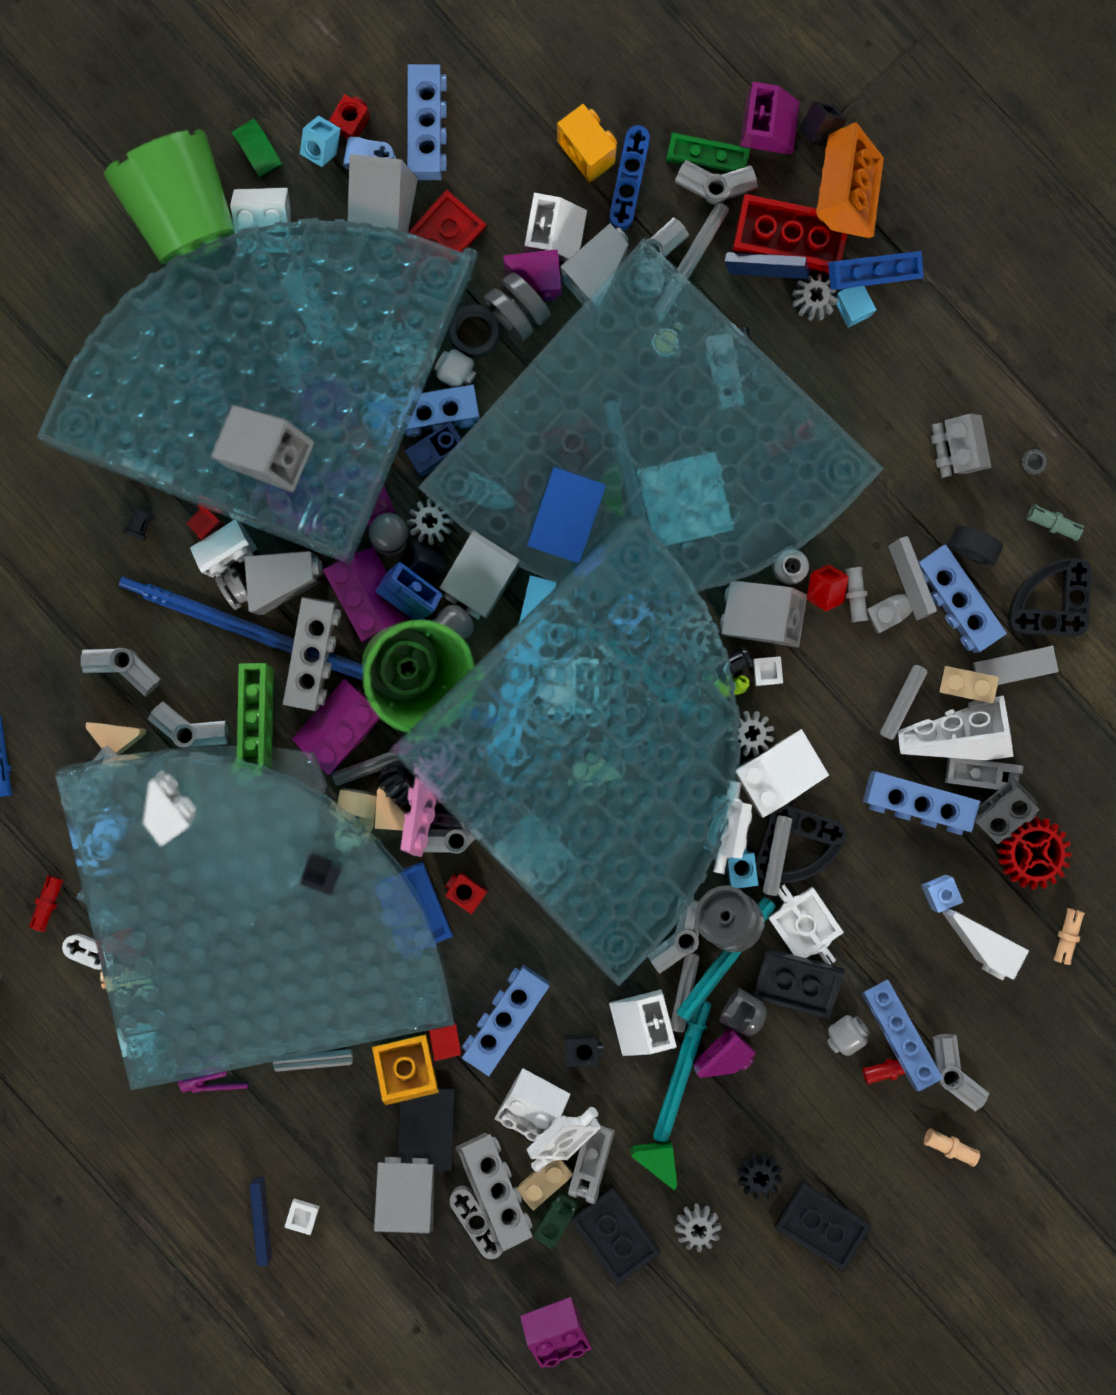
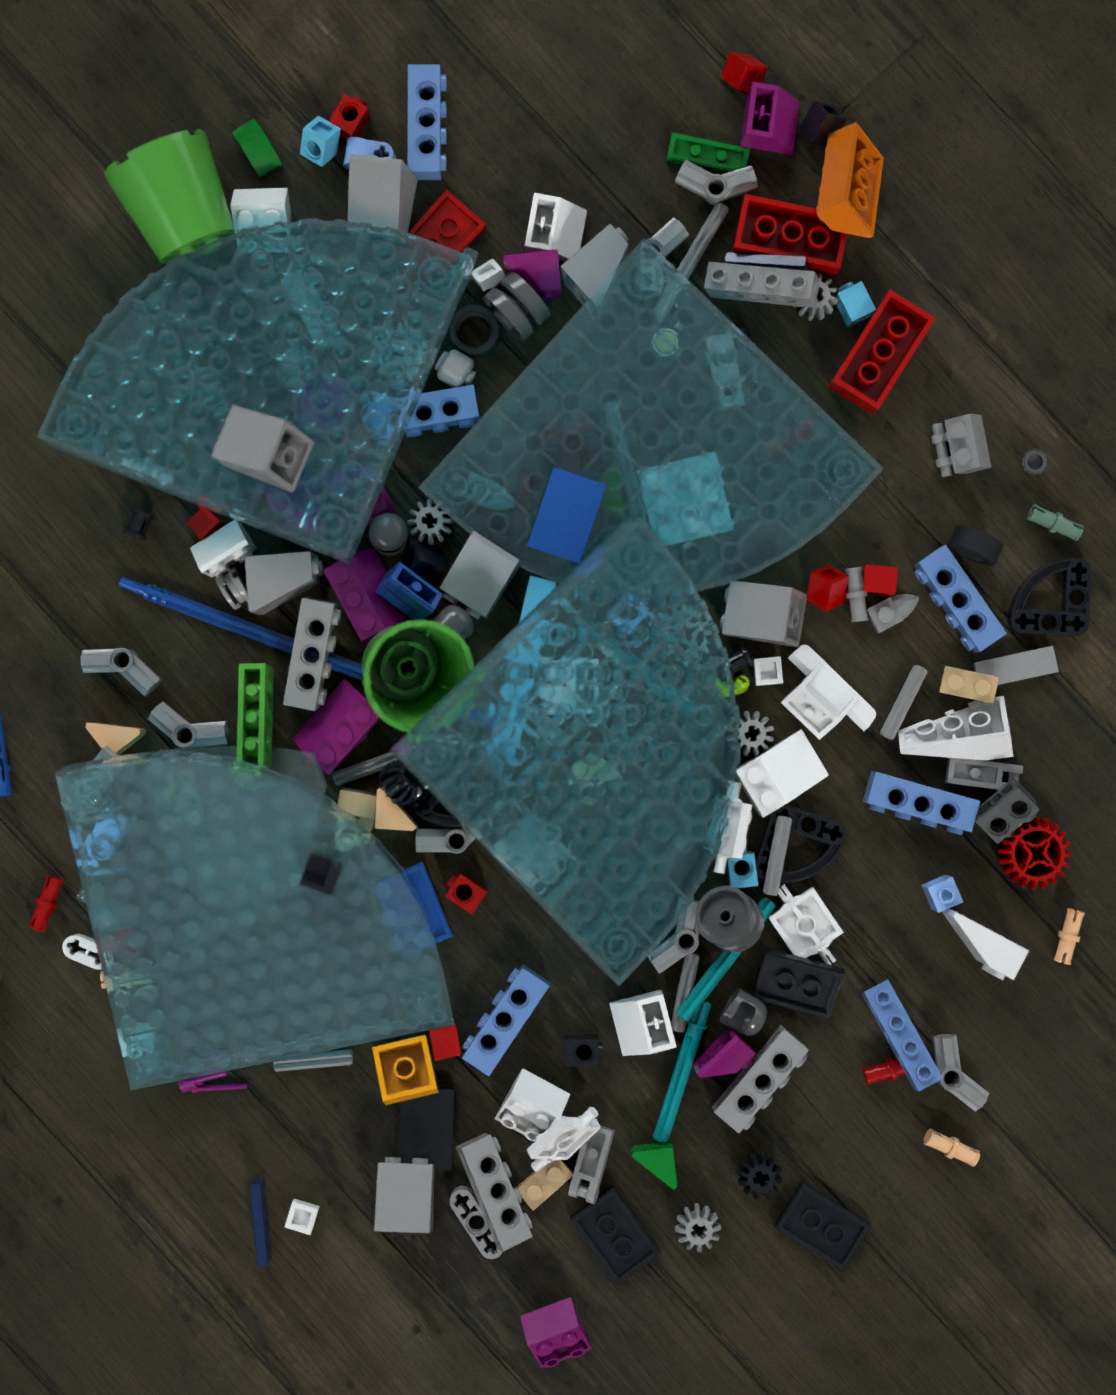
(166, 809): white slope -> none
(418, 820): bright pink wing -> none
(433, 449): dark blue slope -> none
(488, 275): none -> white plate
(555, 1220): clear green leg -> none
(587, 142): light orange brick -> none
(629, 178): blue beam -> none
(742, 70): none -> red panel
(744, 1084): none -> light grey brick
(762, 284): none -> light grey brick
(799, 571): light grey head -> none
(824, 696): none -> white plate
(848, 1035): light grey head -> none
(875, 270): blue plate -> none
(880, 579): none -> red panel
(881, 352): none -> red brick
(912, 578): light grey tile -> none

